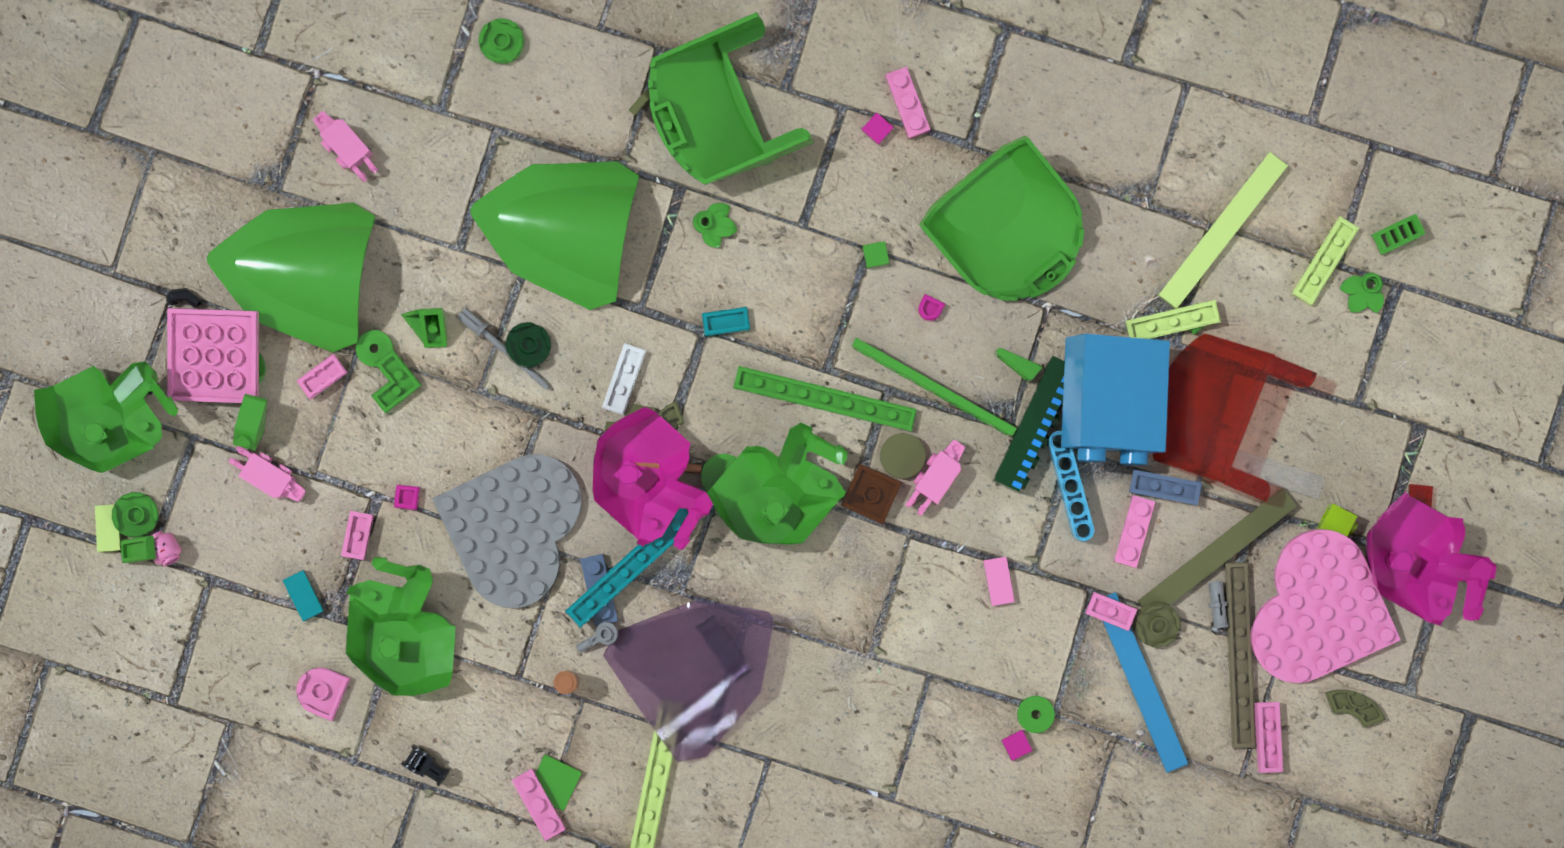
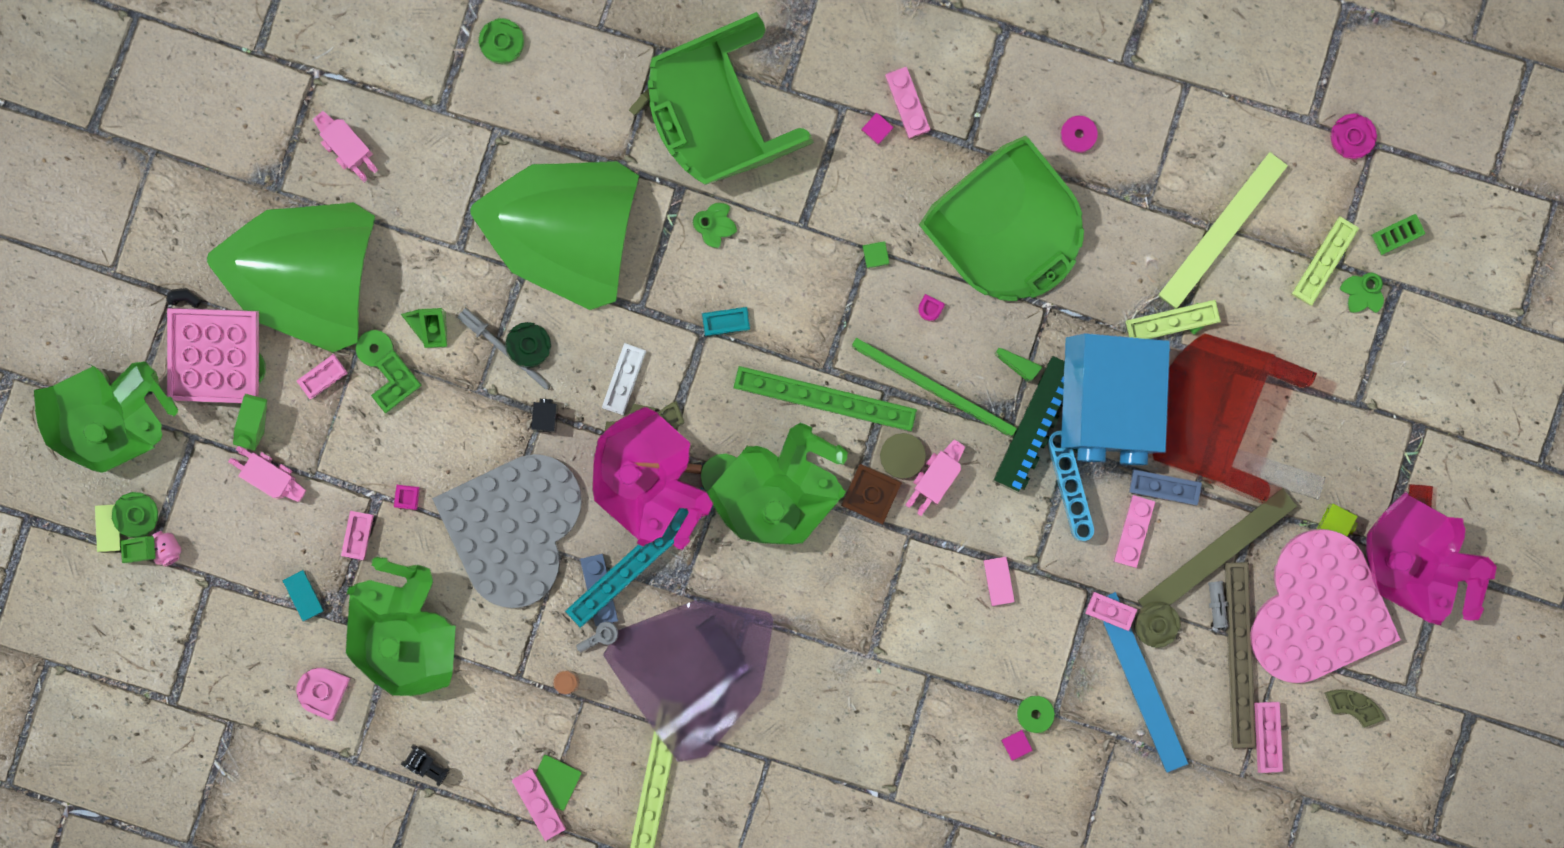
(544, 416): none -> black brick
(1082, 124): none -> dark pink piece
(1353, 136): none -> dark pink tile

